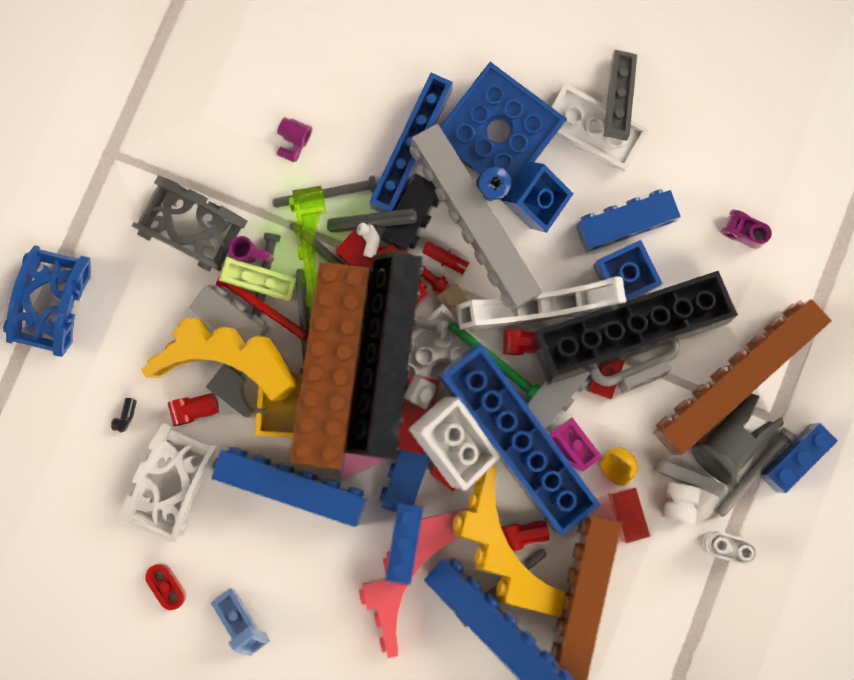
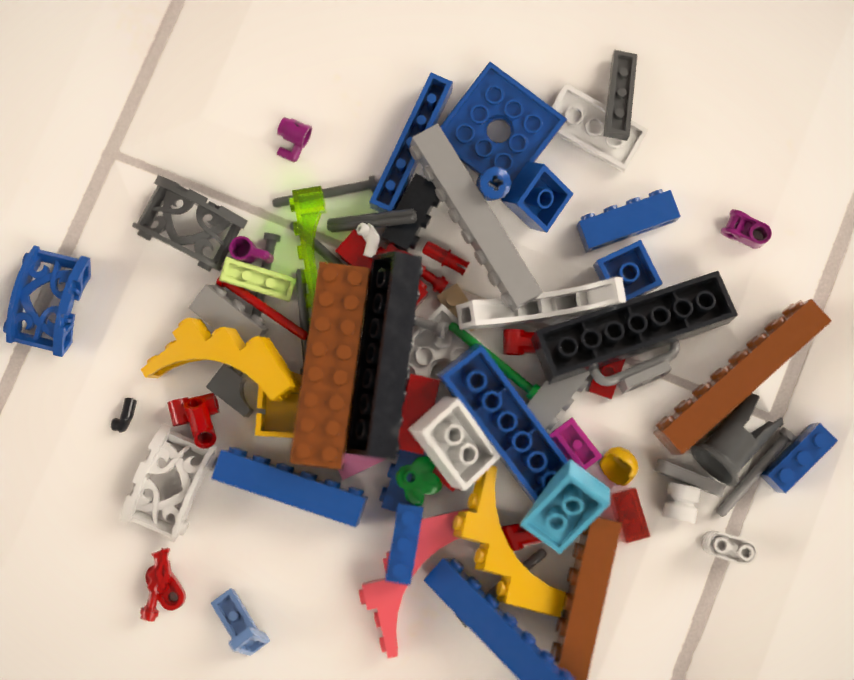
(159, 578): none -> red piece
(200, 422): none -> red piece
(420, 391): light grey plate -> none
(422, 481): none -> green plate
(566, 507): none -> medium azure slope

